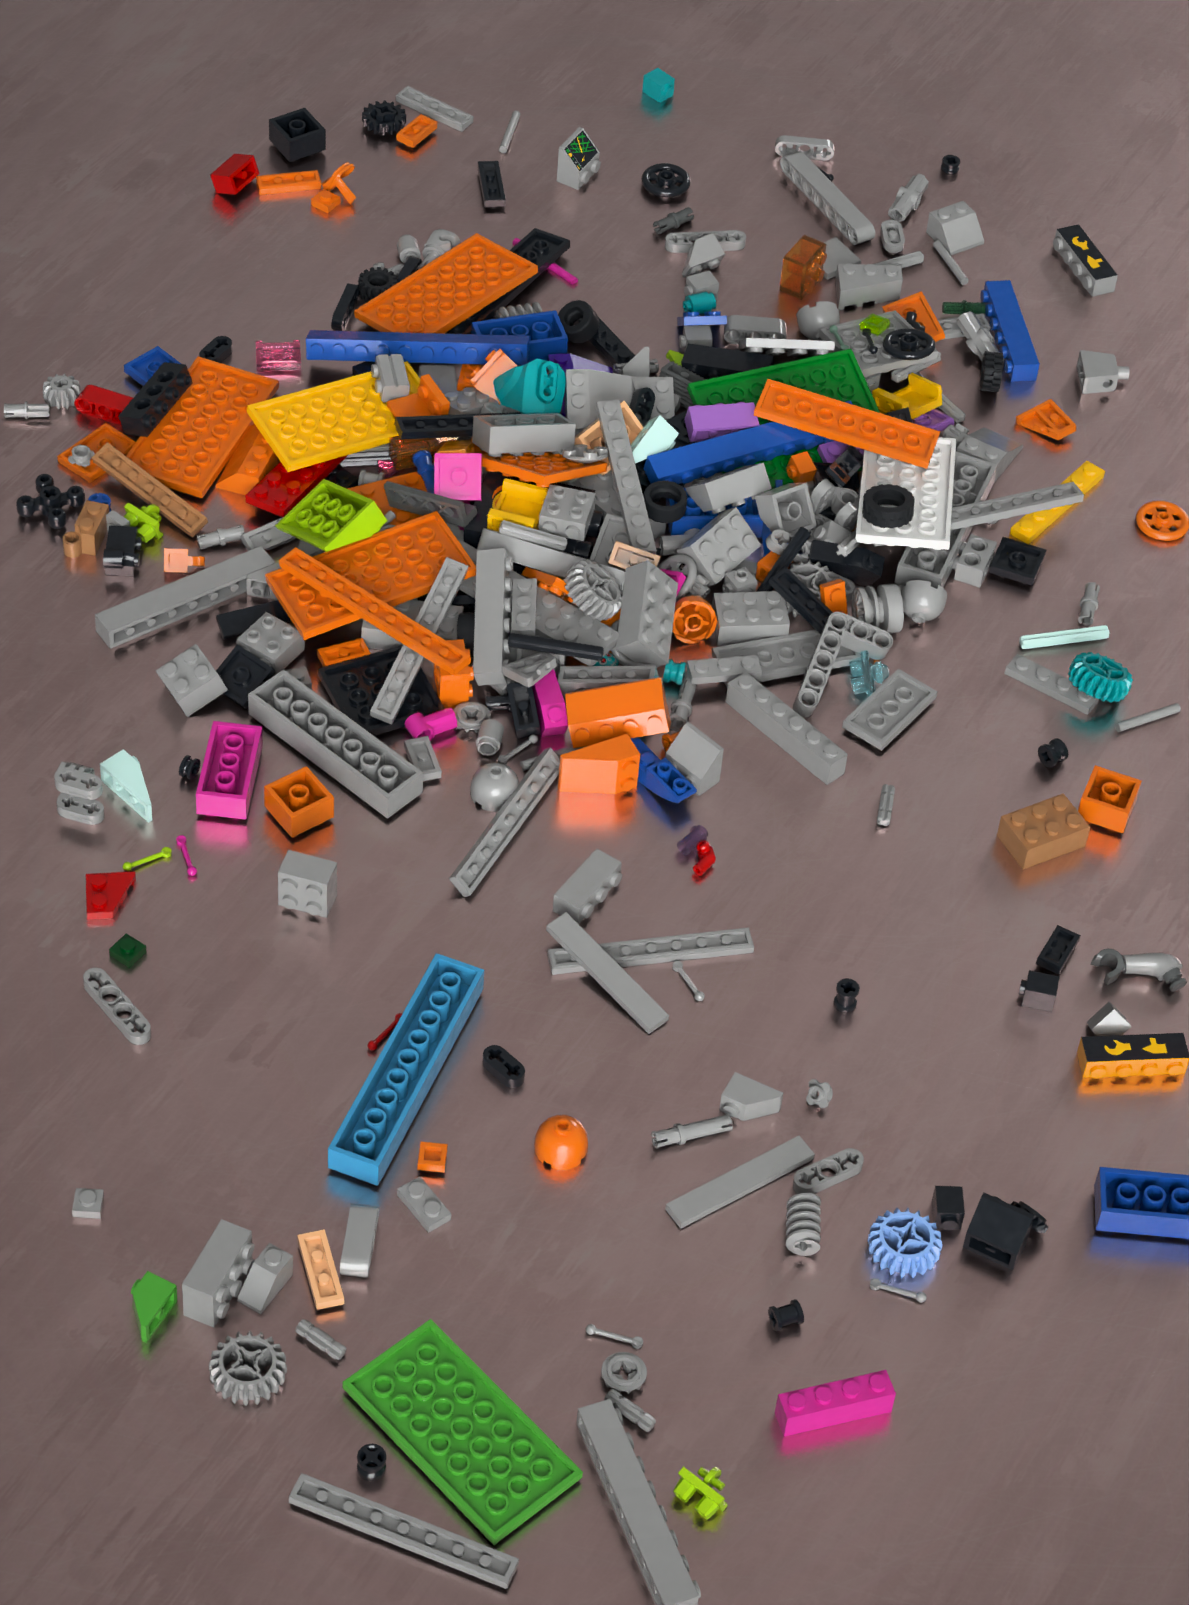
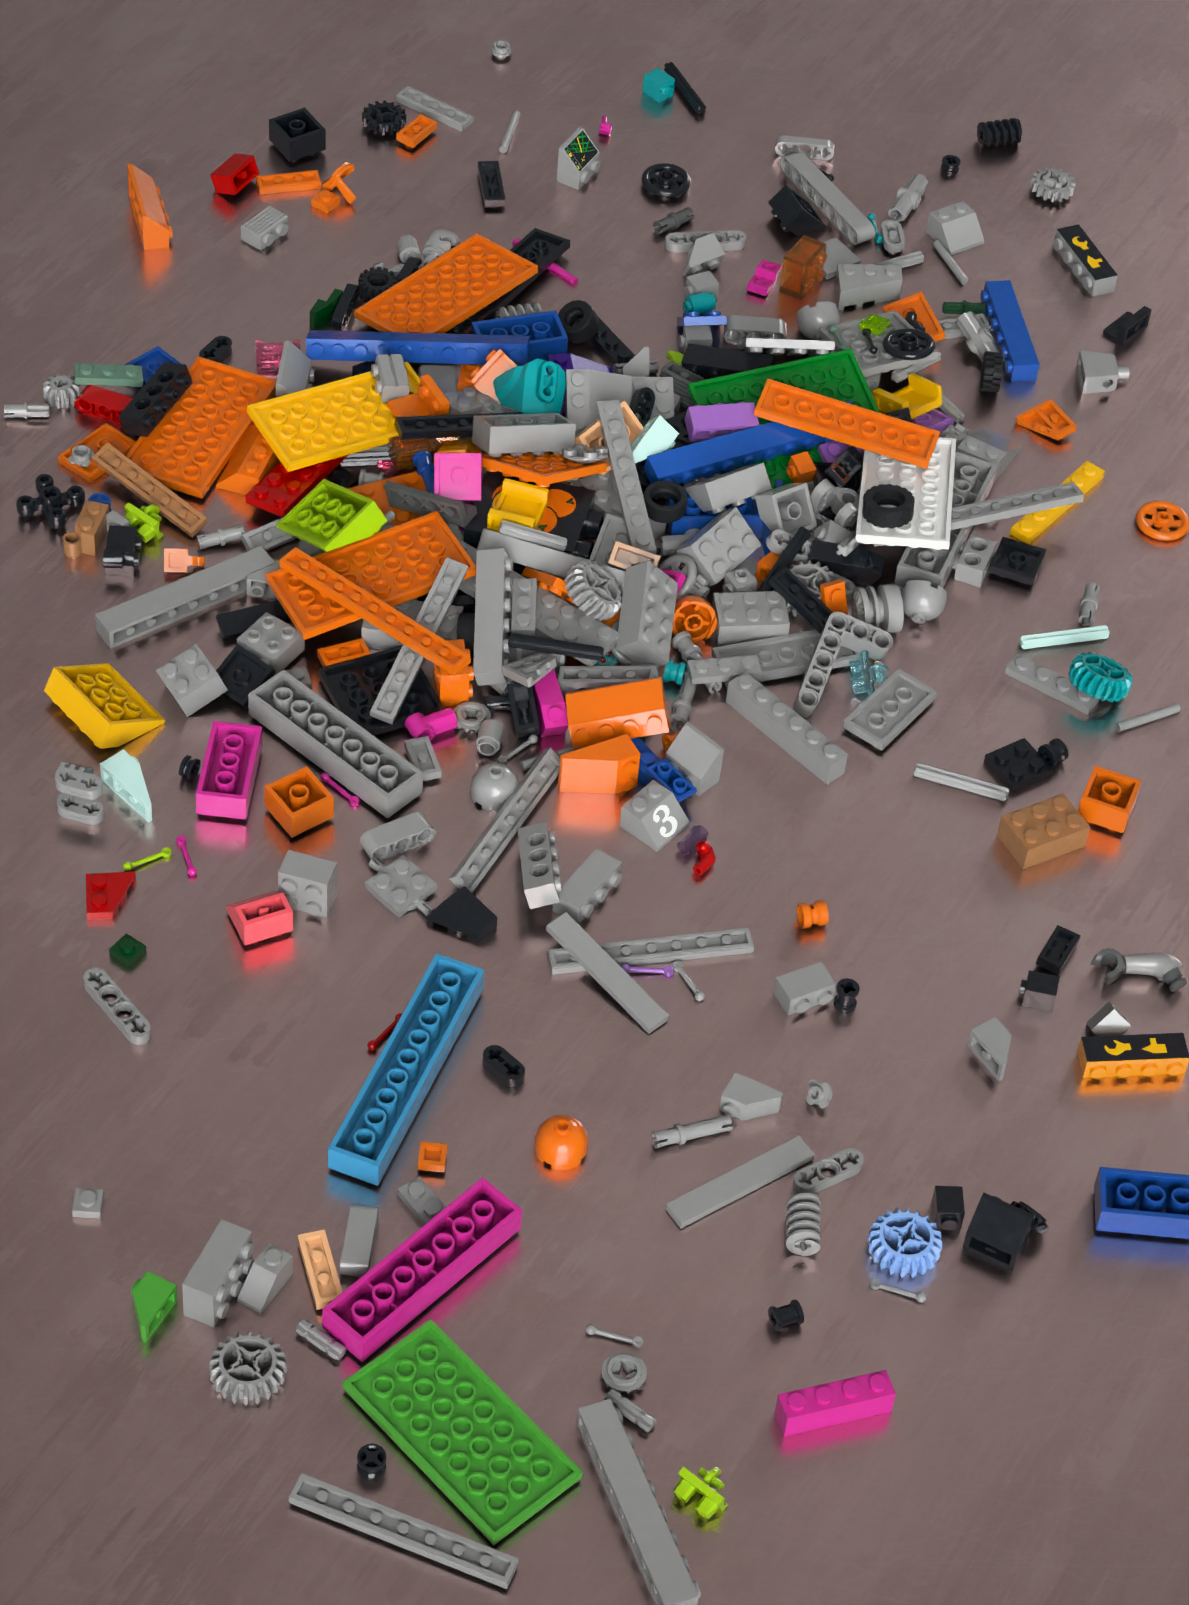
(101, 703): none -> yellow slope
(108, 374): none -> sand green plate
(148, 209): none -> orange slope
(261, 916): none -> coral slope
(264, 228): none -> light grey brick
(294, 371): none -> light grey slope
(323, 310): none -> dark green slope
(354, 800): none -> dark pink hinge
(397, 836): none -> light grey beam
(401, 886): none -> light grey plate
(421, 1269): none -> dark pink brick
(464, 916): none -> black slope
(501, 49): none -> light grey plate
(539, 865): none -> light grey brick
(567, 512): light grey brick -> none
(605, 128): none -> dark pink hand
(653, 816): none -> light grey slope
(667, 971): none -> medium lavender hinge
(685, 88): none -> black axle
(690, 651): none -> light grey pin
(764, 278): none -> dark pink slope
(795, 213): none -> black slope
(804, 988): none -> light grey brick
(812, 914): none -> orange wheel
(878, 238): none -> teal hinge
(885, 805): light grey axle -> none
(961, 782): none -> light grey axle
(991, 1046): none -> light grey slope
(1000, 131): none -> black piece
(1018, 765): none -> black plate
(1053, 184): none -> light grey gear
(1128, 325): none -> black panel

